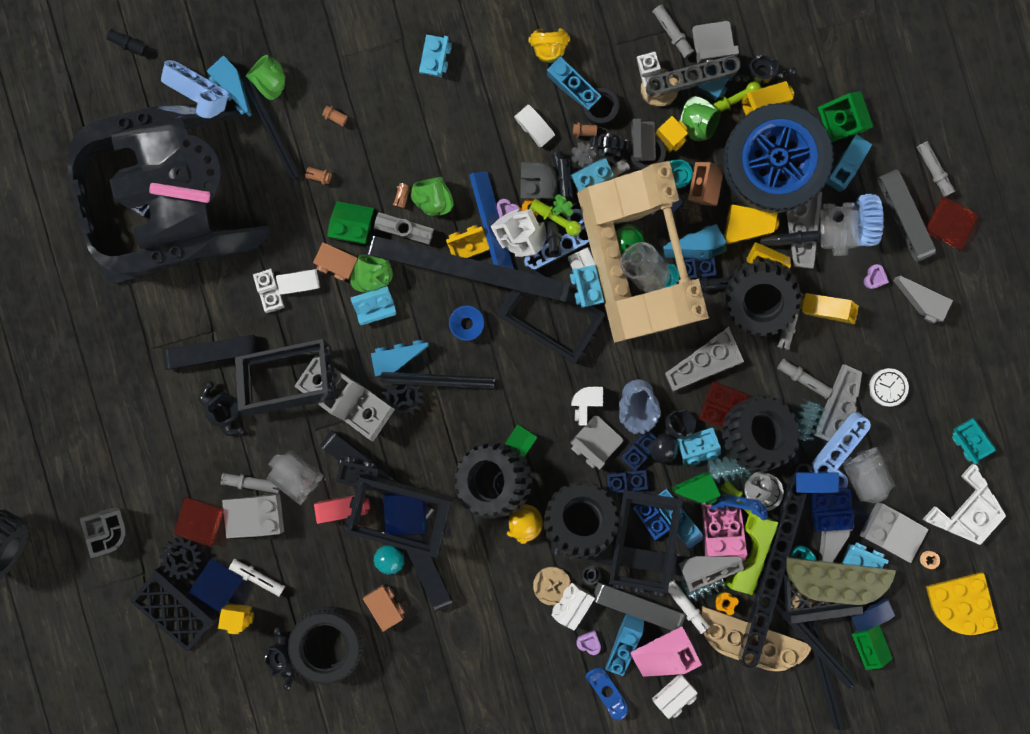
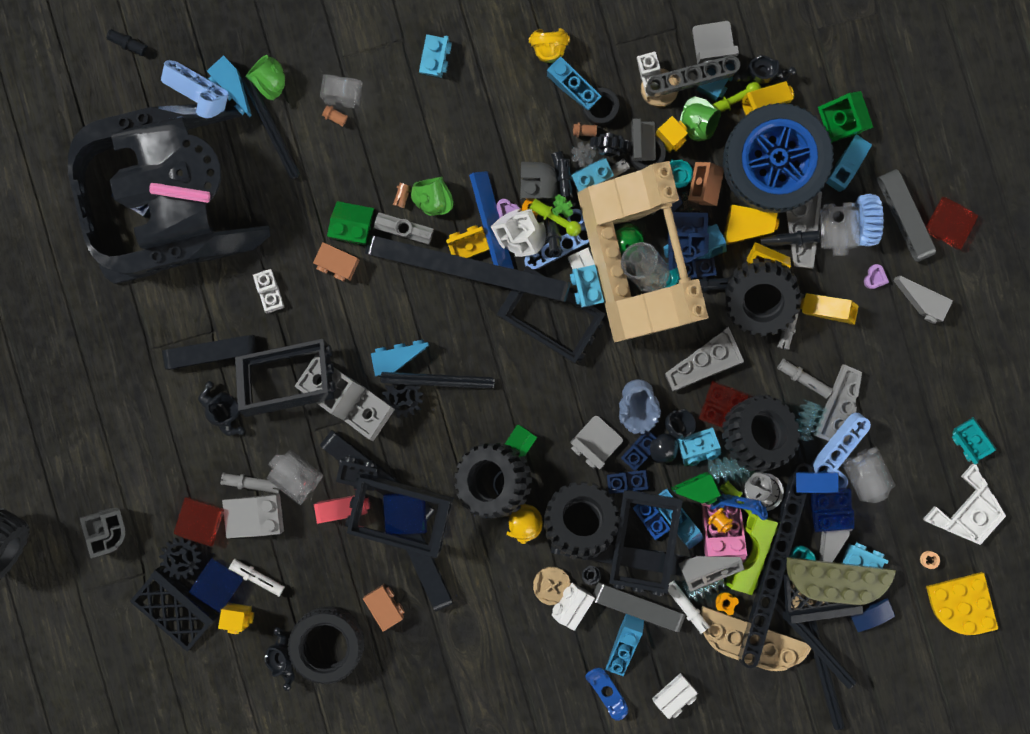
(298, 281): white slope -> none
(319, 175): nougat pin -> none
(341, 90): none -> clear brick
(371, 273): bright green helmet -> none
(373, 305): medium azure bracket -> none
(389, 559): teal hair -> none
(462, 313): blue piece -> none
(534, 125): white slope -> none
(586, 397): white brick -> none
(589, 642): lavender tile -> none
(667, 655): bright pink slope -> none
(670, 27): light grey pin -> none
(692, 236): none -> dark blue slope
(720, 521): none -> light orange brick
(872, 648): green panel -> none
(888, 387): white tile -> none
(893, 532): light grey slope -> none
(935, 168): light grey pin -> none

